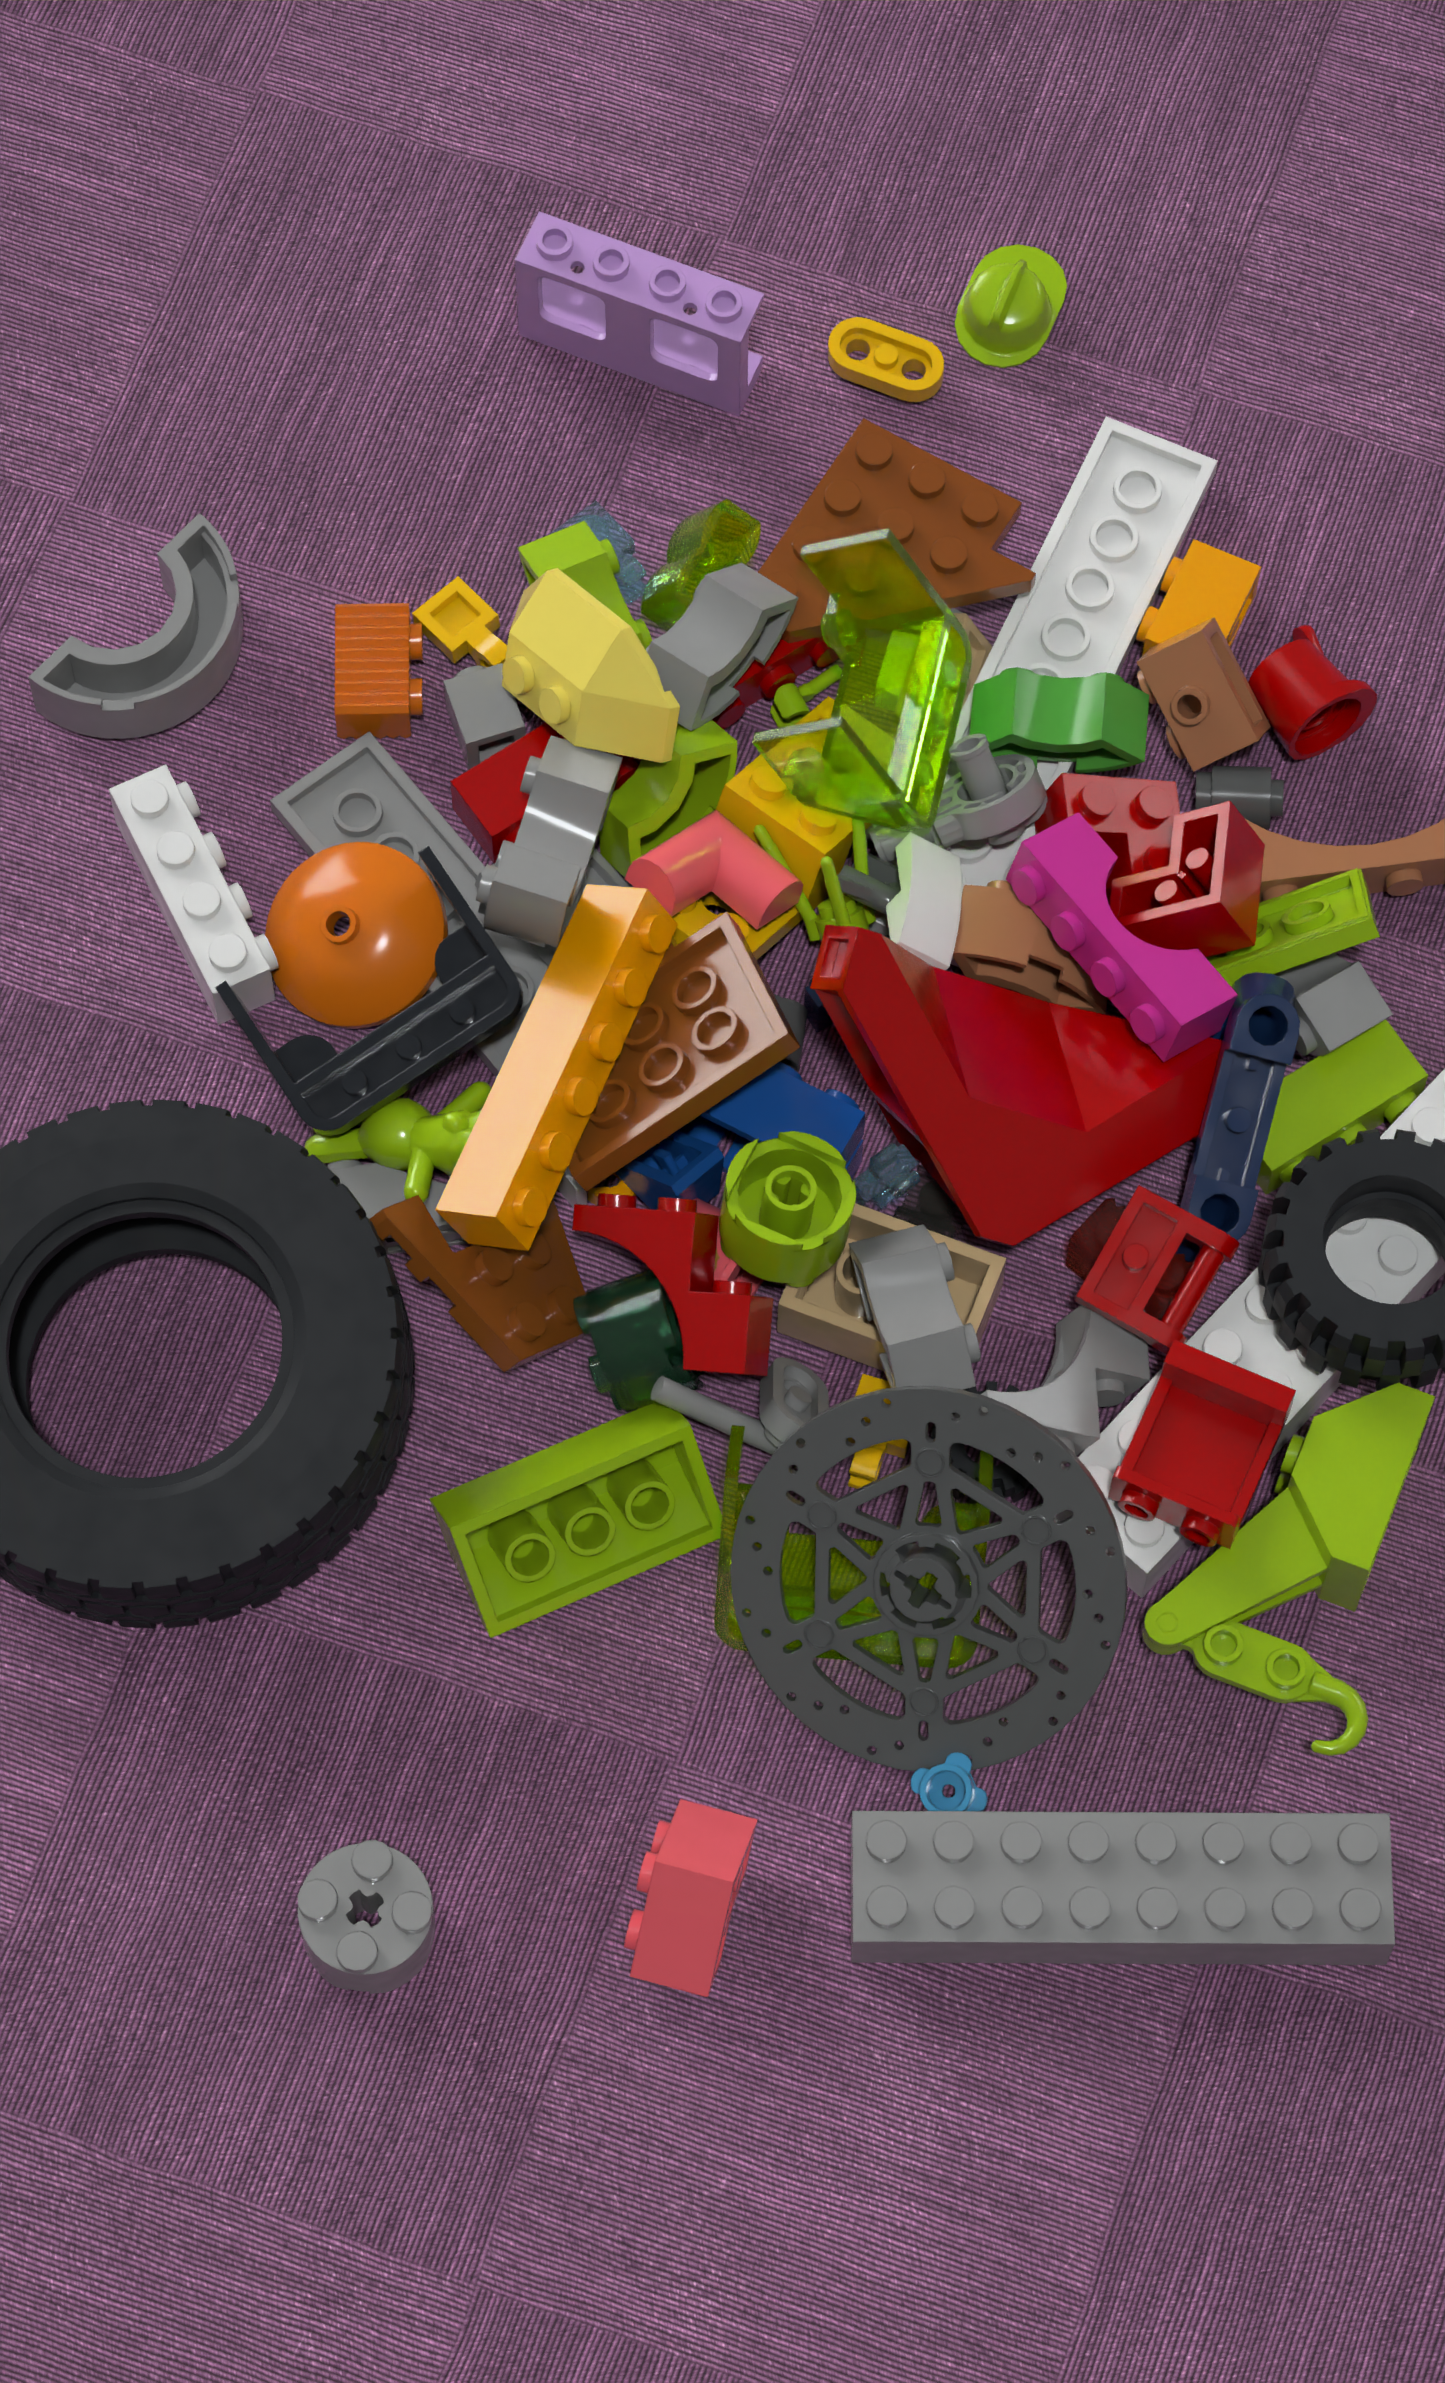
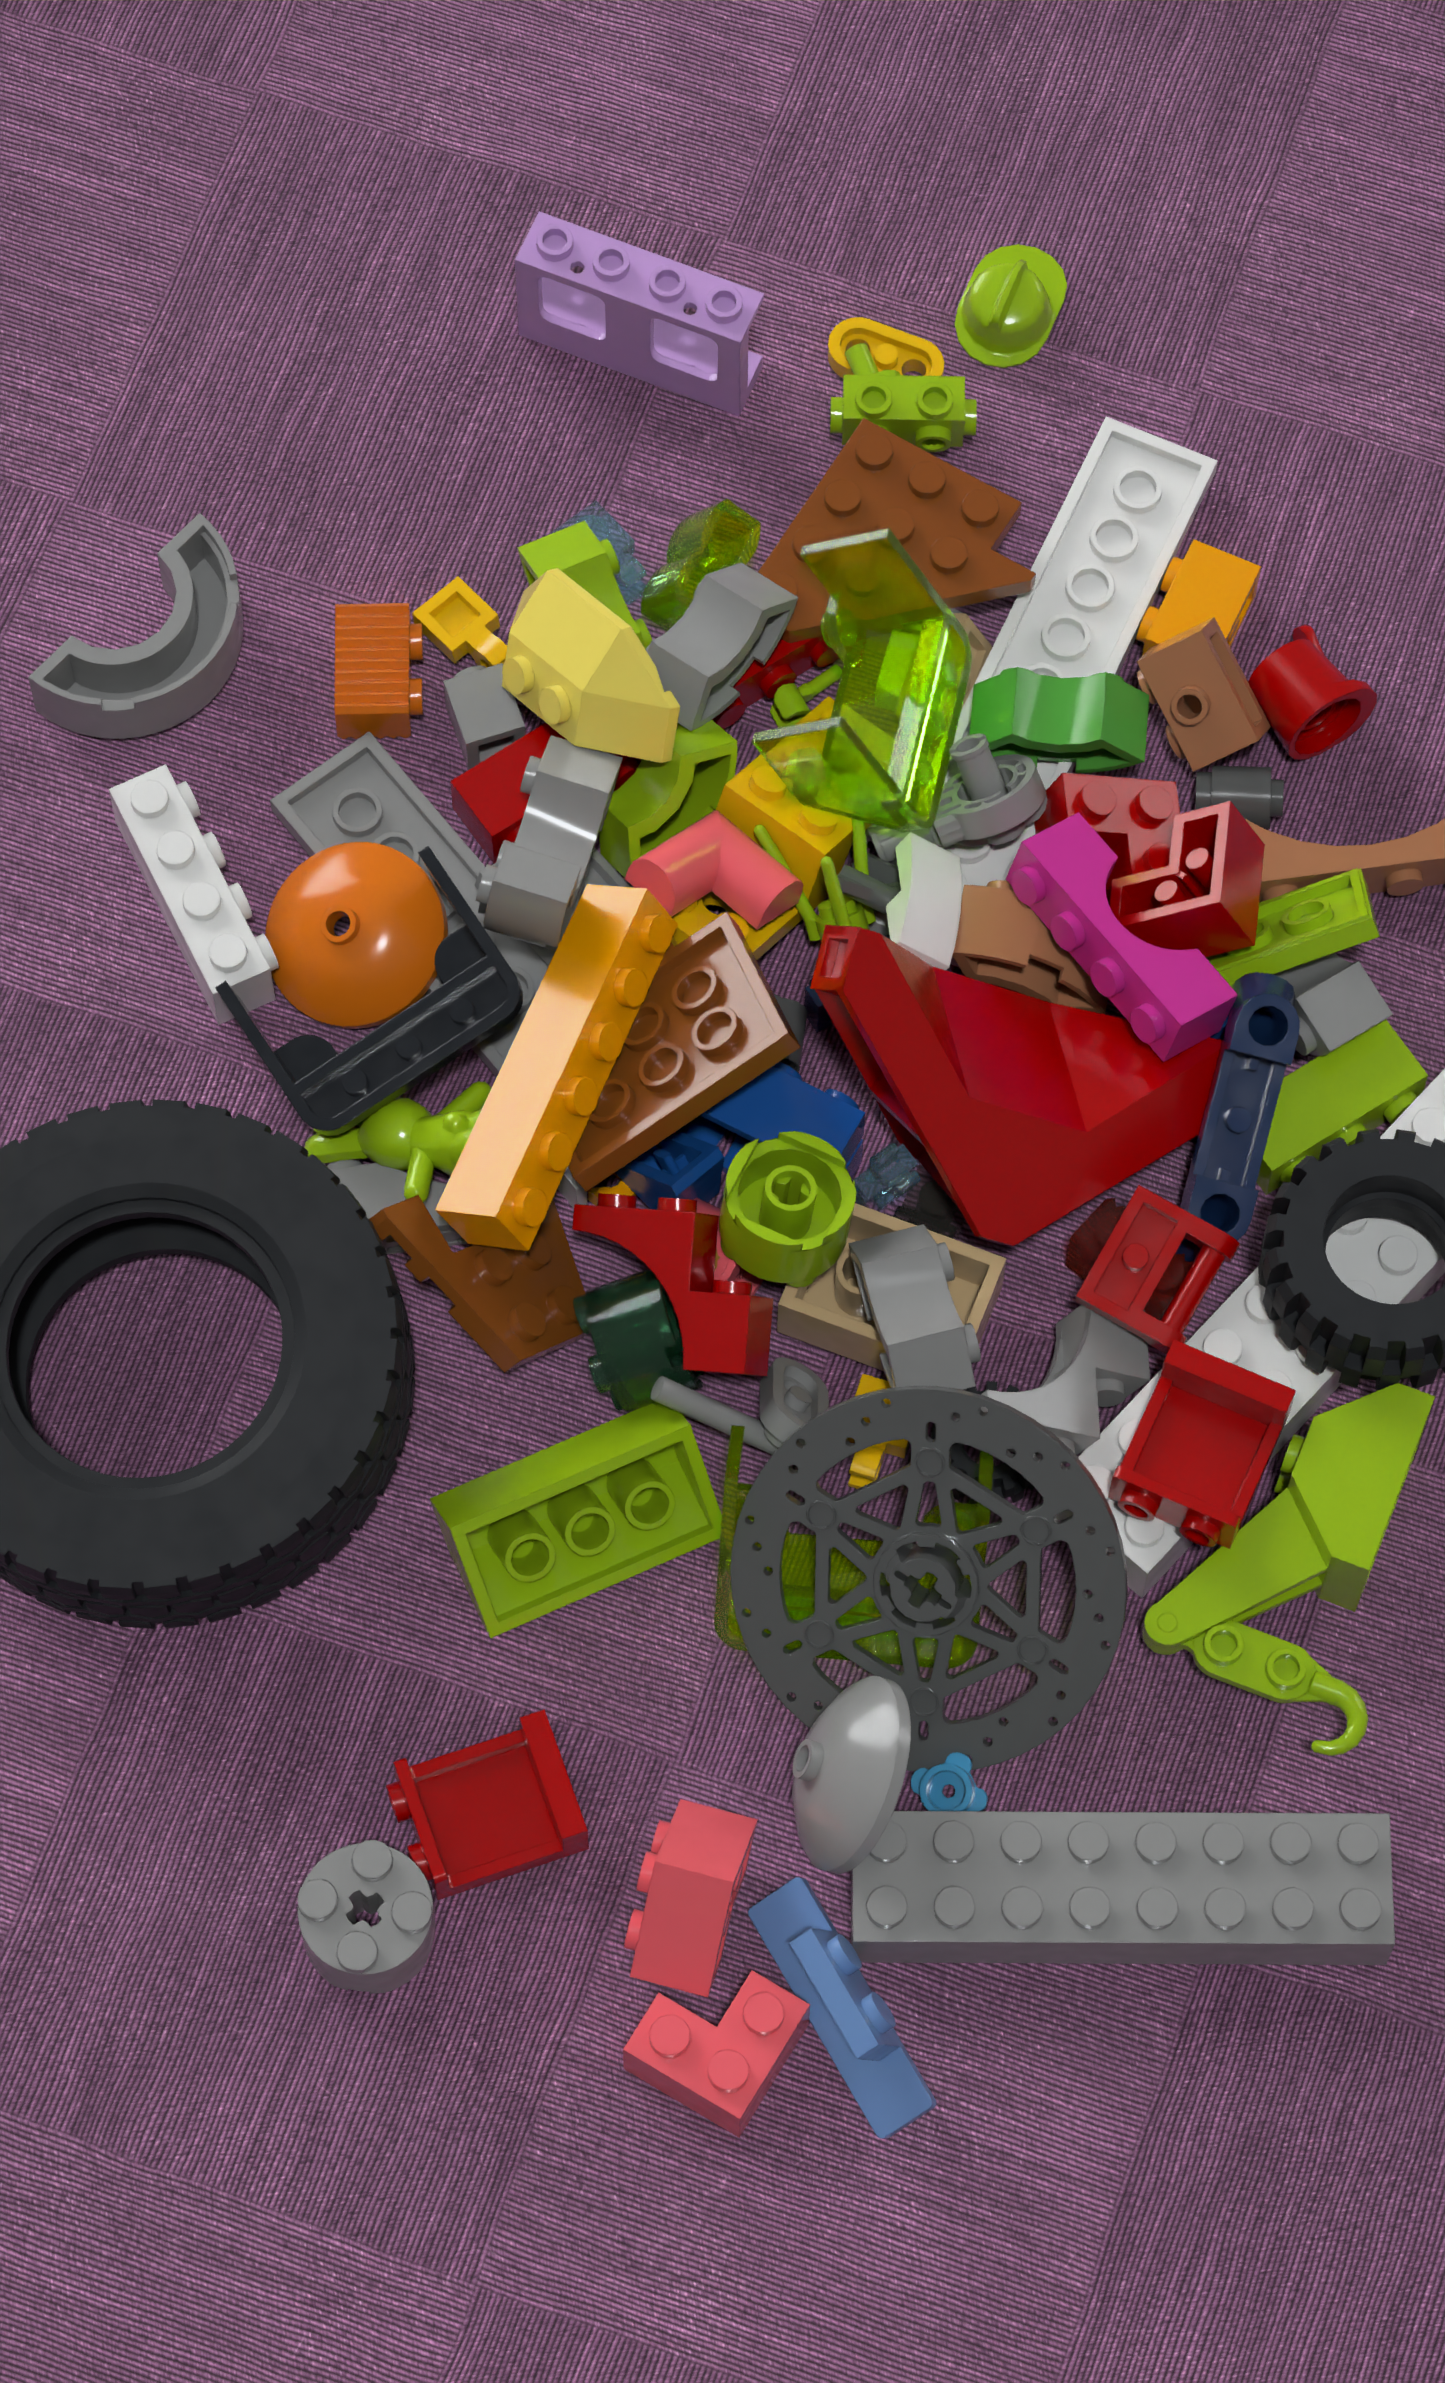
(489, 1809): none -> red panel
(720, 2068): none -> coral brick
(843, 2009): none -> medium blue bracket
(851, 1773): none -> light grey dish
(916, 408): none -> lime brick

